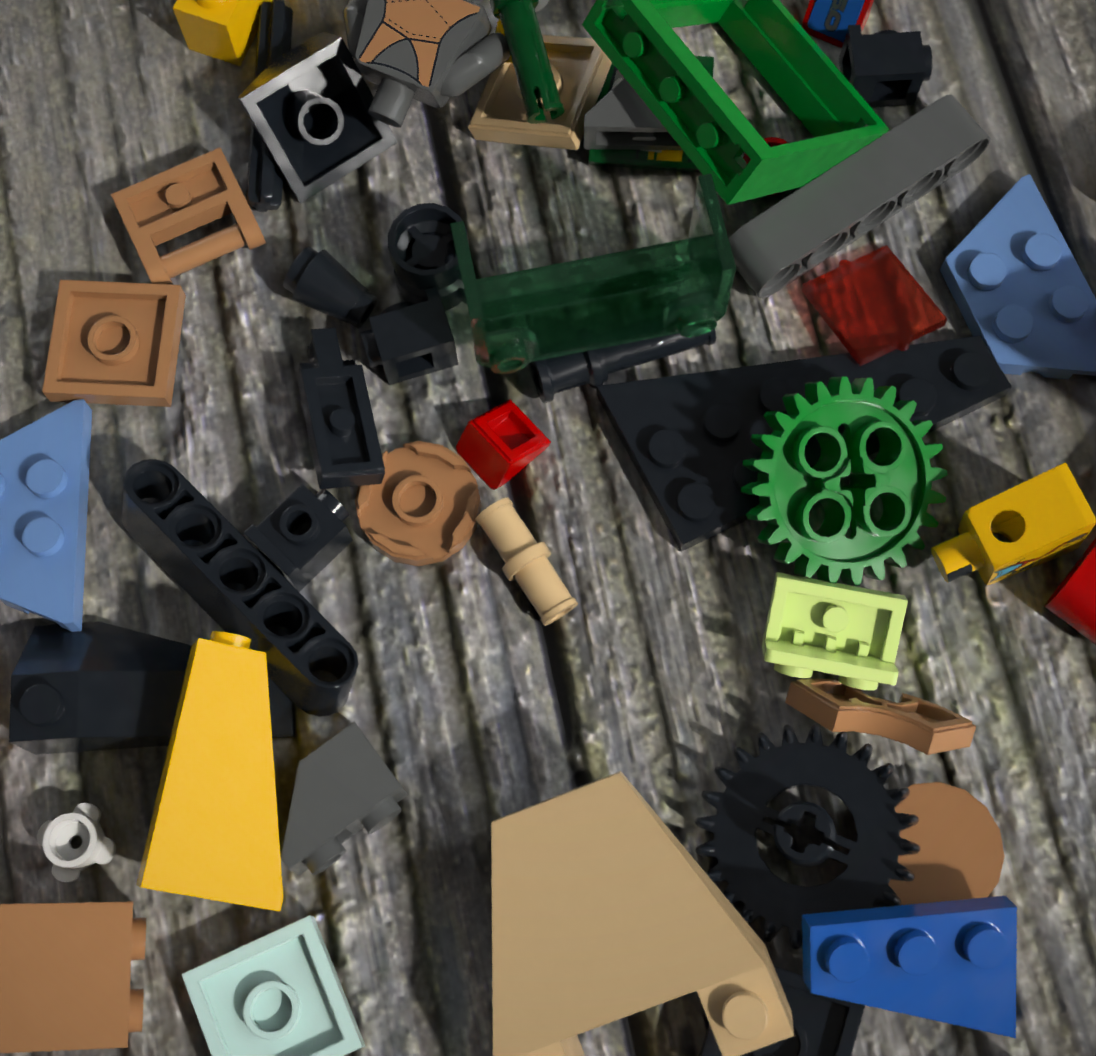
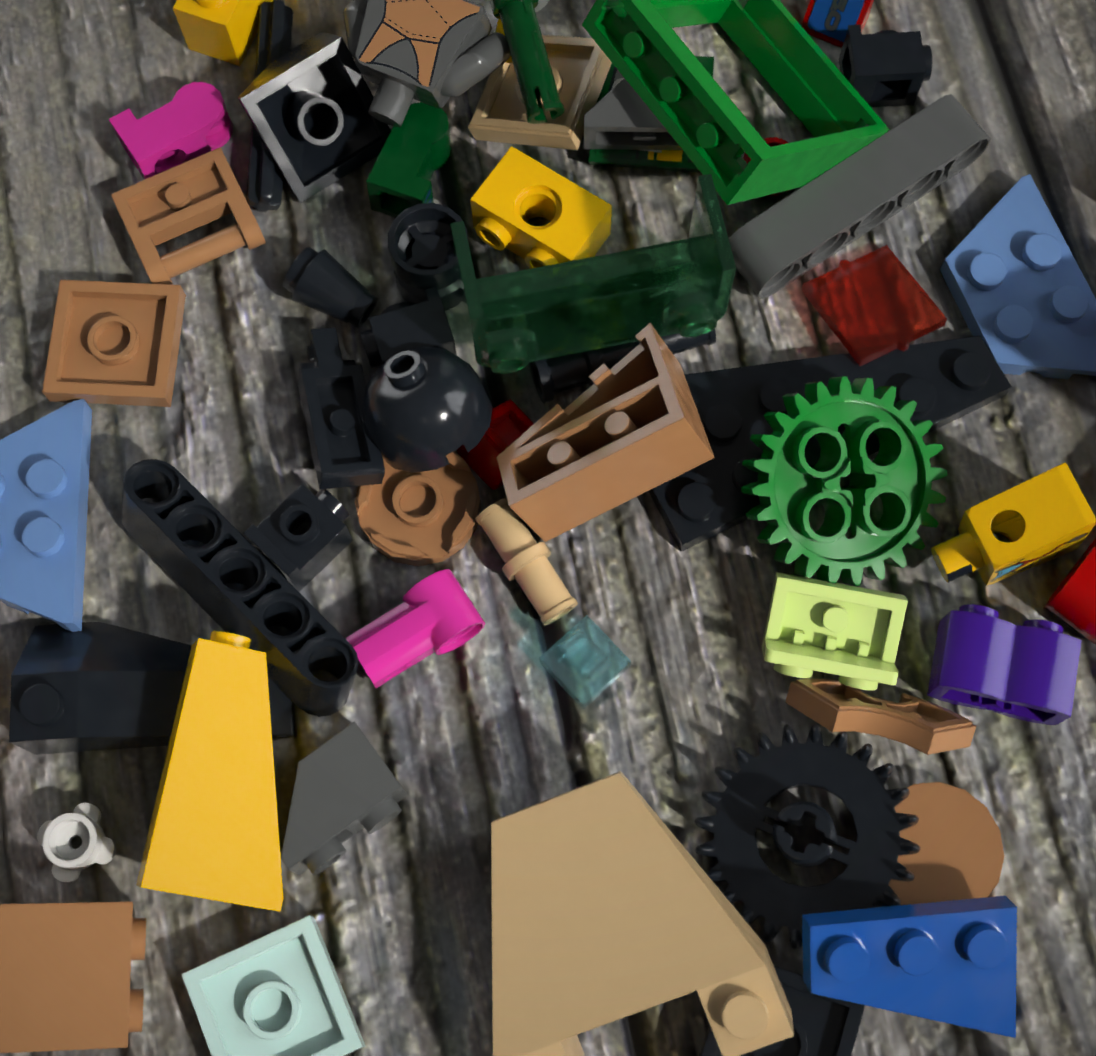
(176, 132): none -> dark pink leg
(408, 161): none -> dark green leg
(425, 408): none -> black cylinder
(431, 619): none -> dark pink piece
(527, 189): none -> yellow brick
(585, 662): none -> clear light blue tile
(608, 444): none -> medium nougat wedge
(1005, 666): none -> dark purple brick

